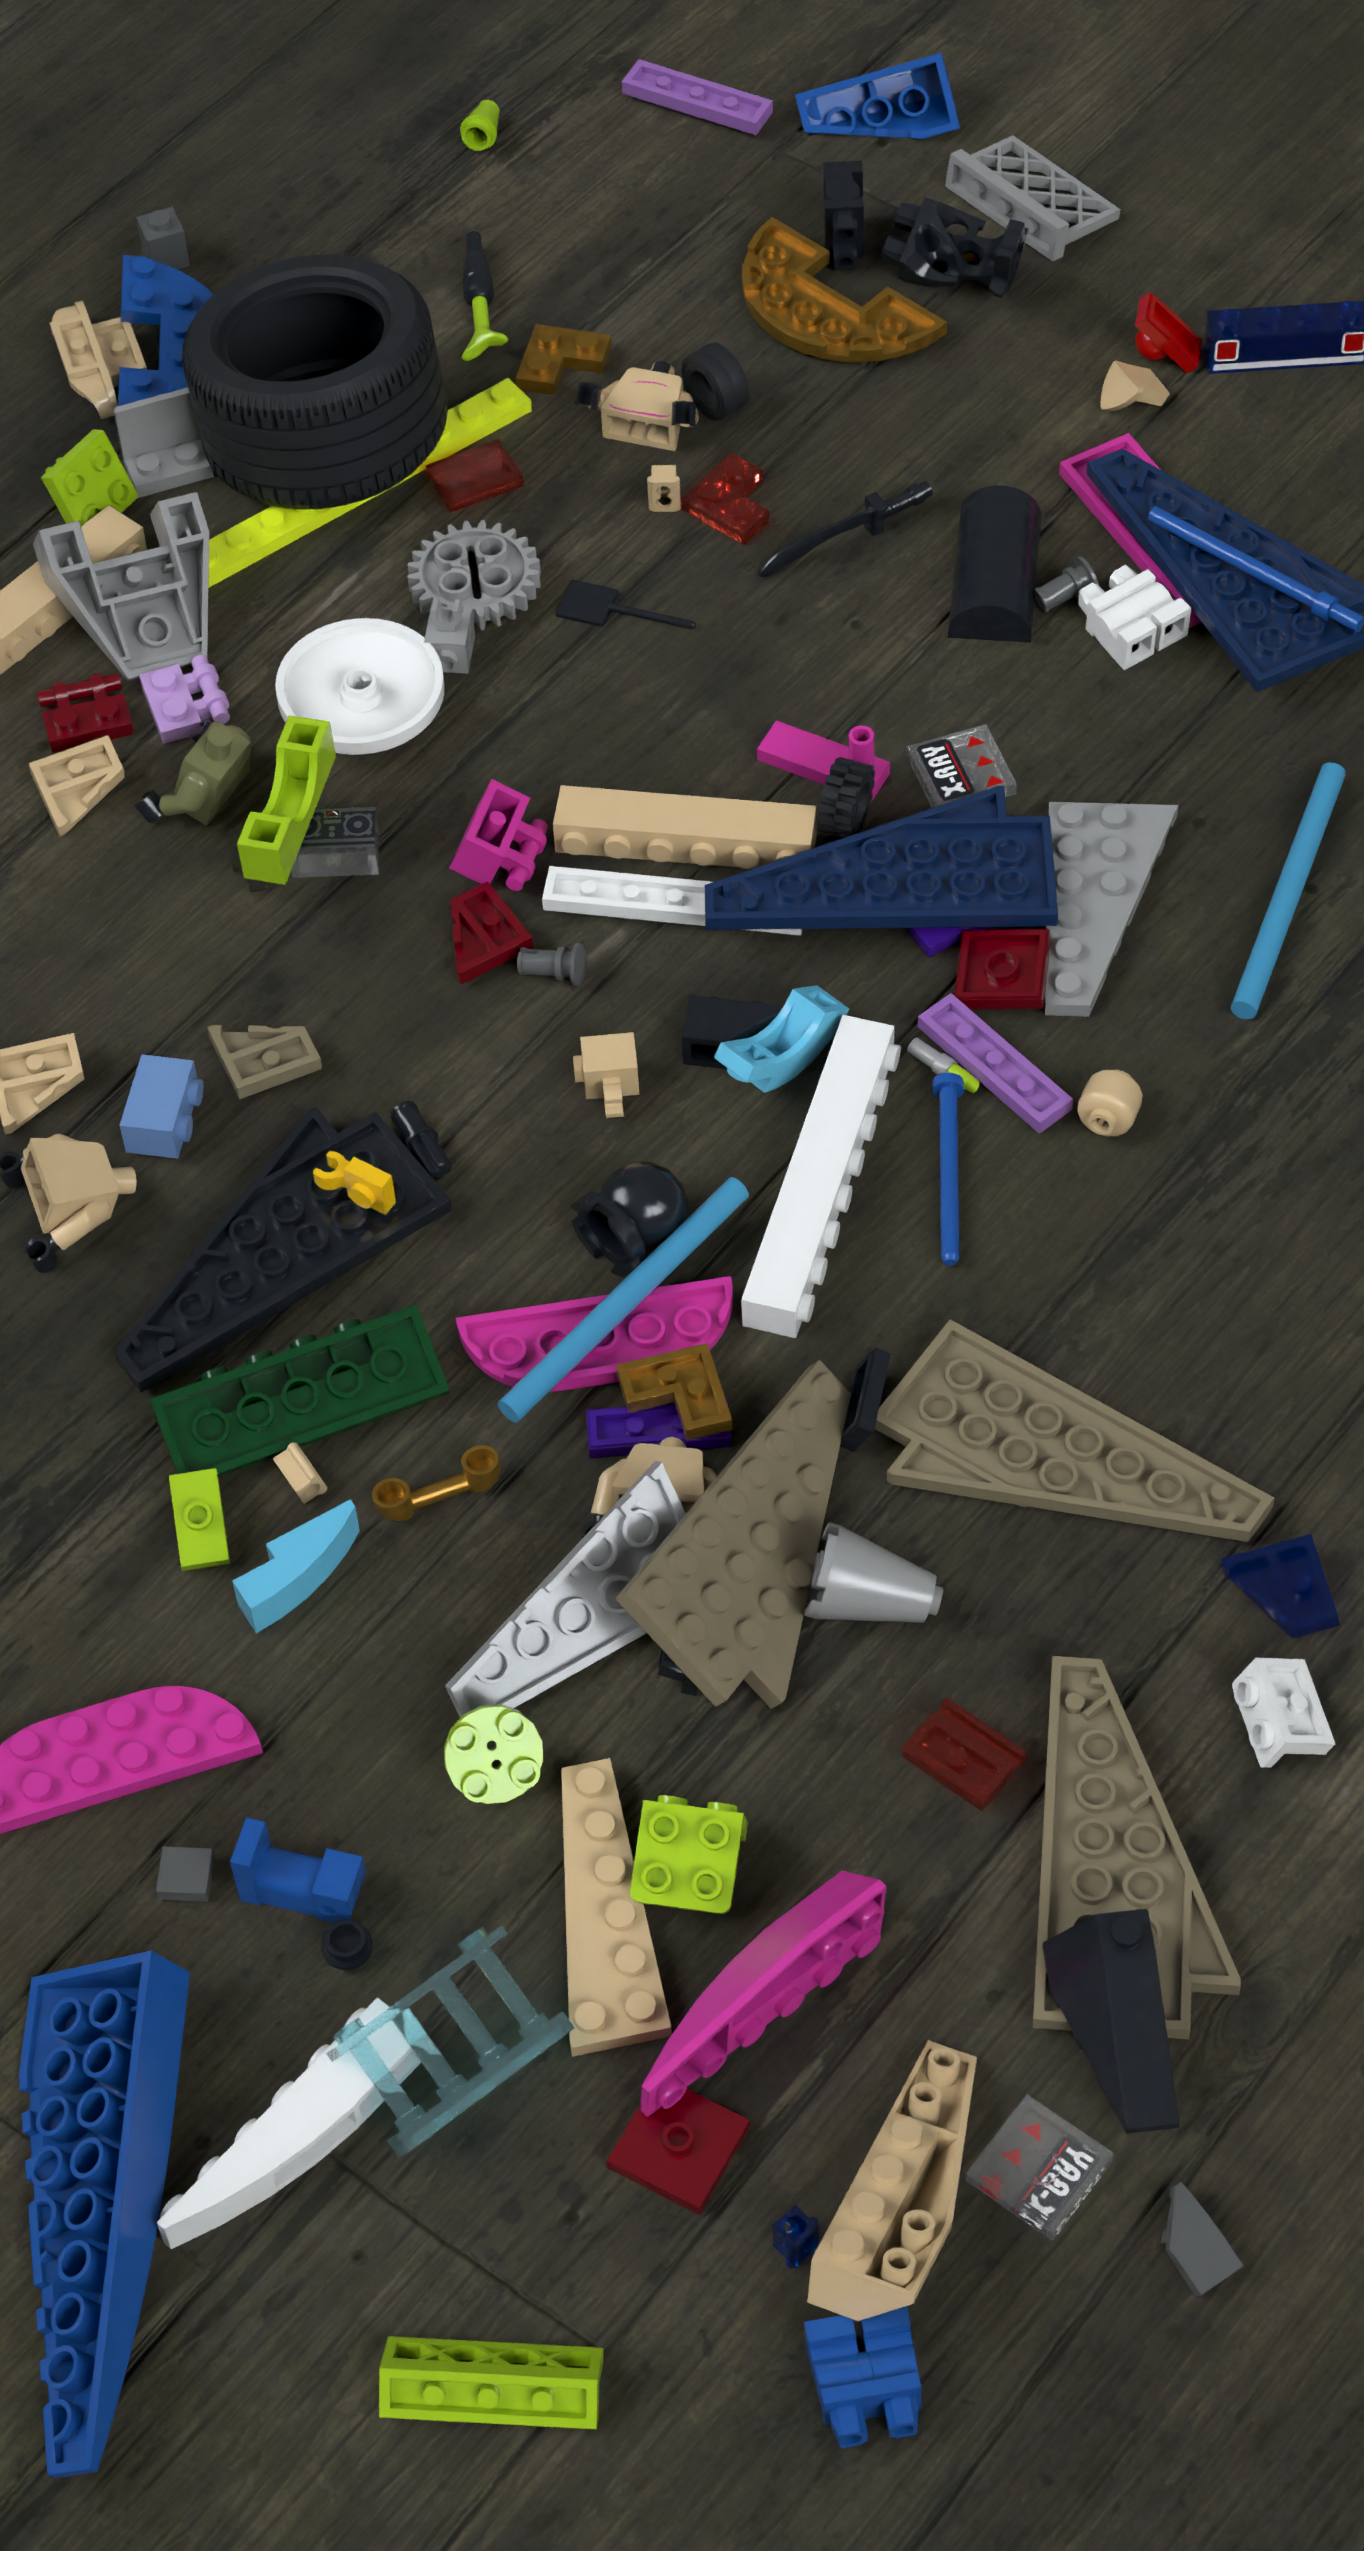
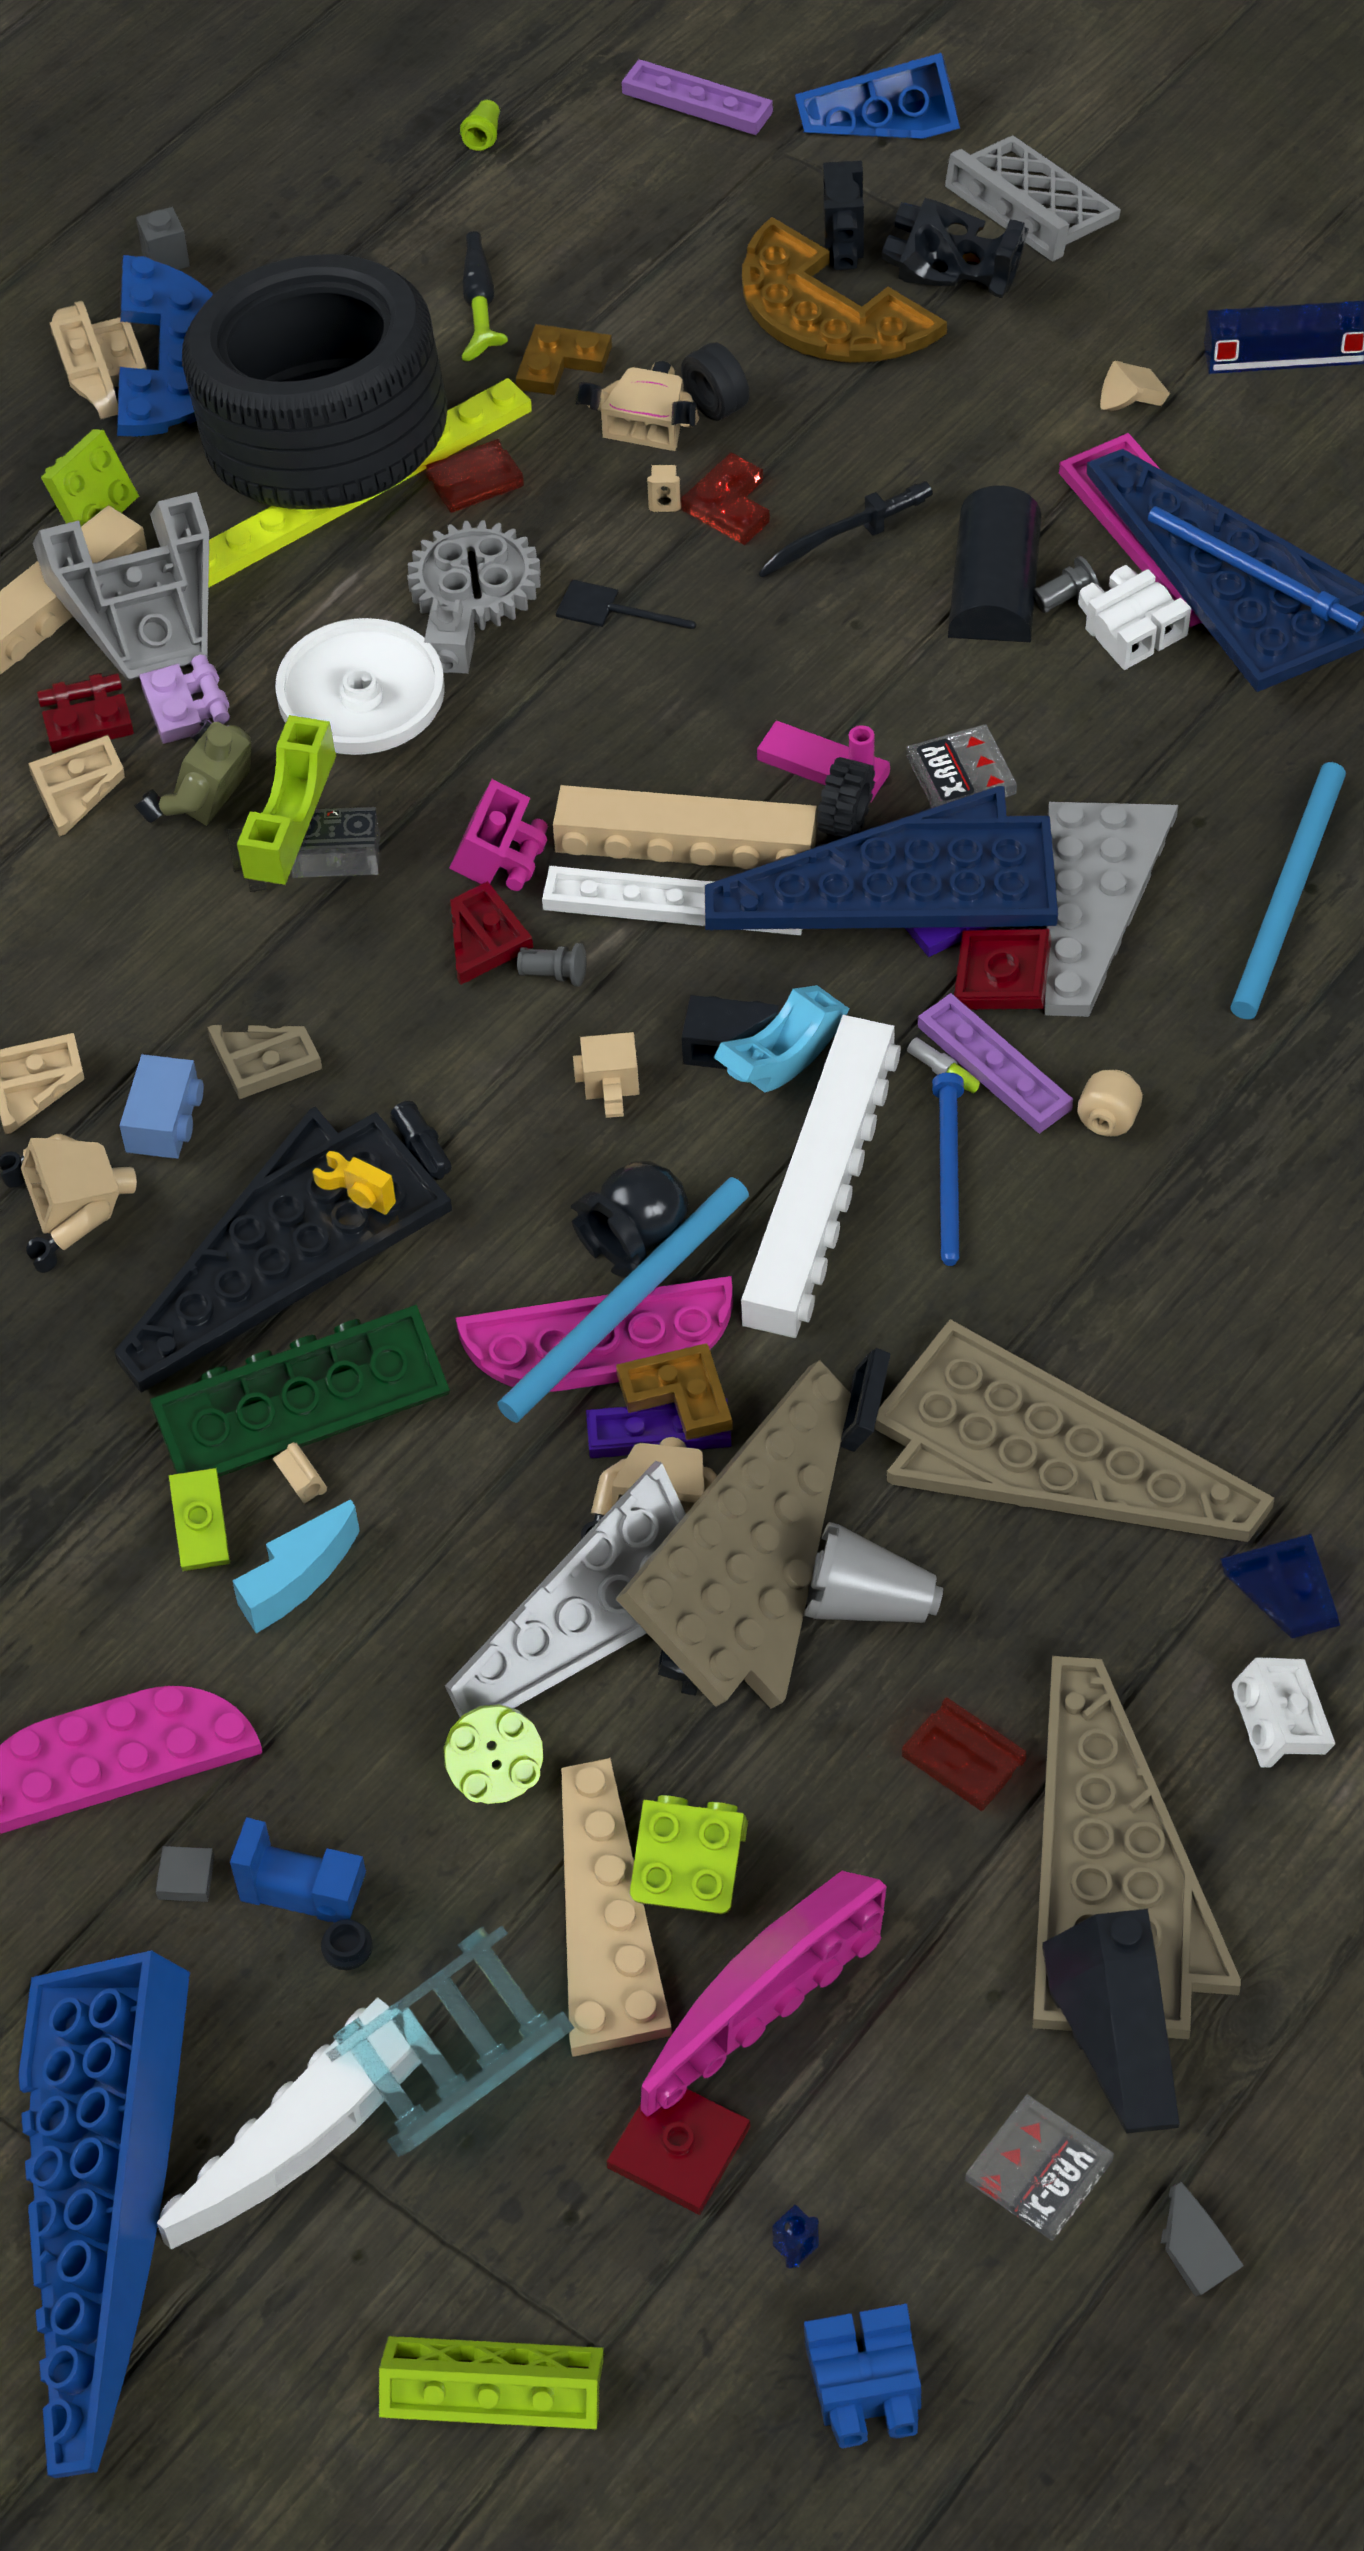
(161, 443): light grey bracket -> none
(480, 1471): pearl gold bar -> none
(901, 2196): tan wedge -> none
(1165, 335): red tile -> none

